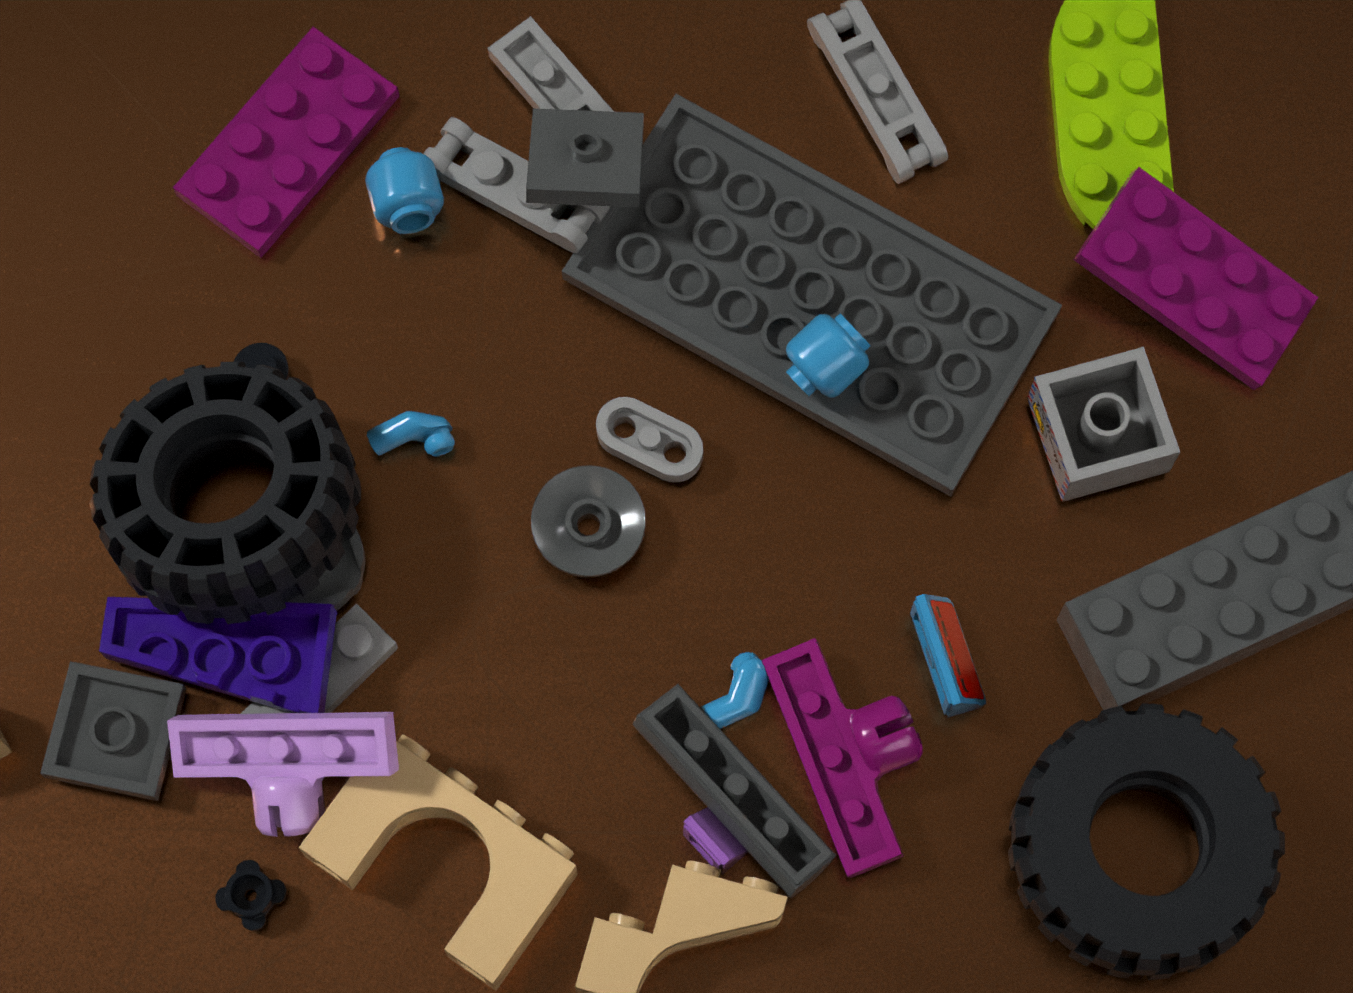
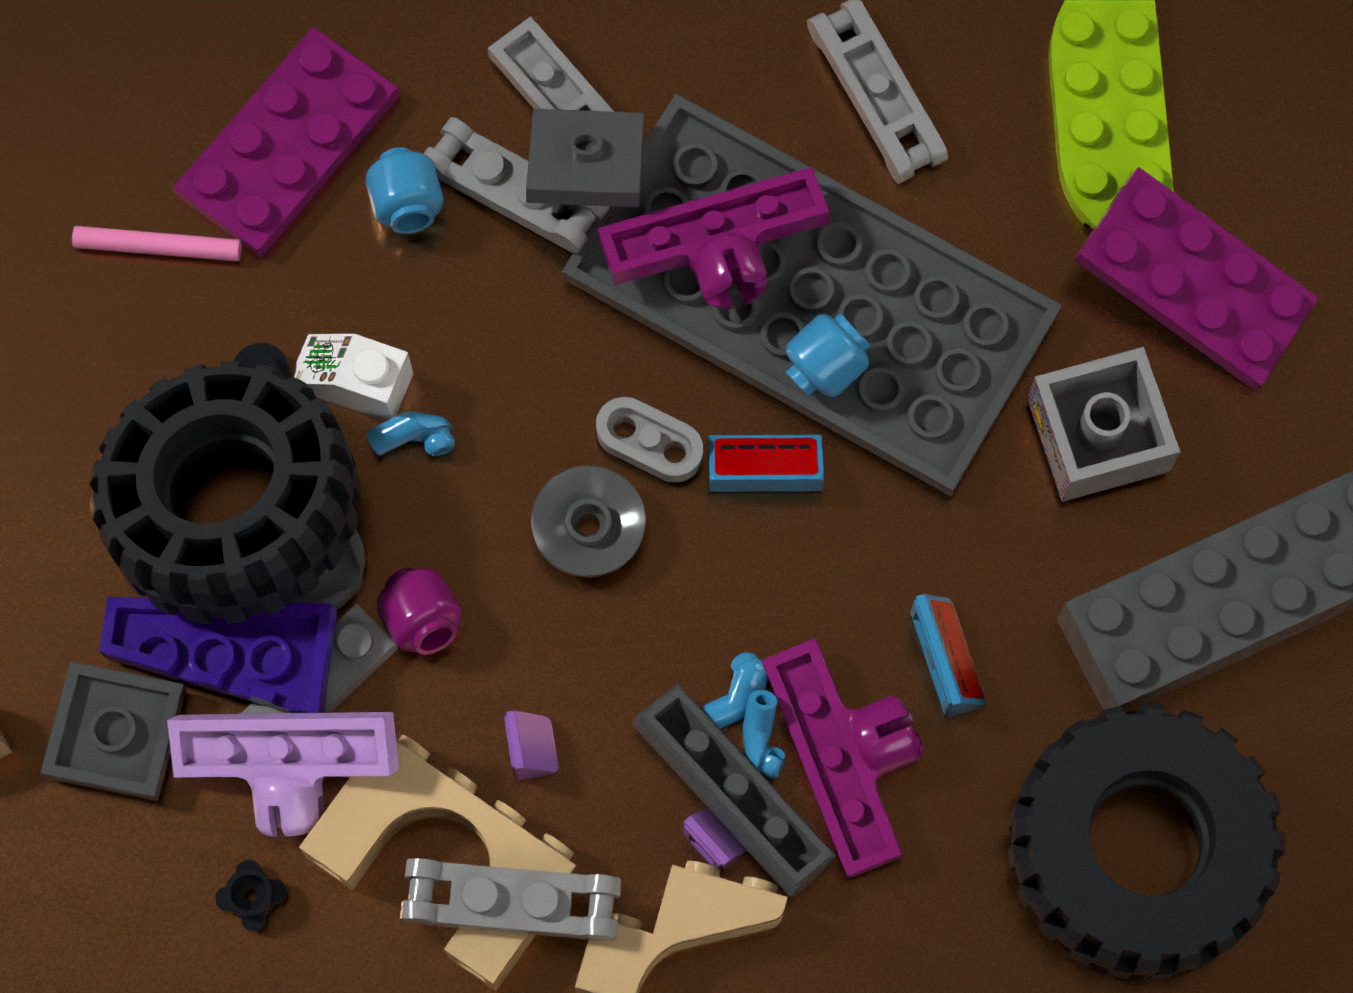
(157, 243): none -> bright pink bar
(355, 373): none -> white slope
(419, 610): none -> magenta head
(510, 900): none -> light grey plate
(531, 745): none -> medium lavender slope
(717, 235): none -> magenta plate
(757, 734): none -> dark azure arm
(765, 463): none -> slope

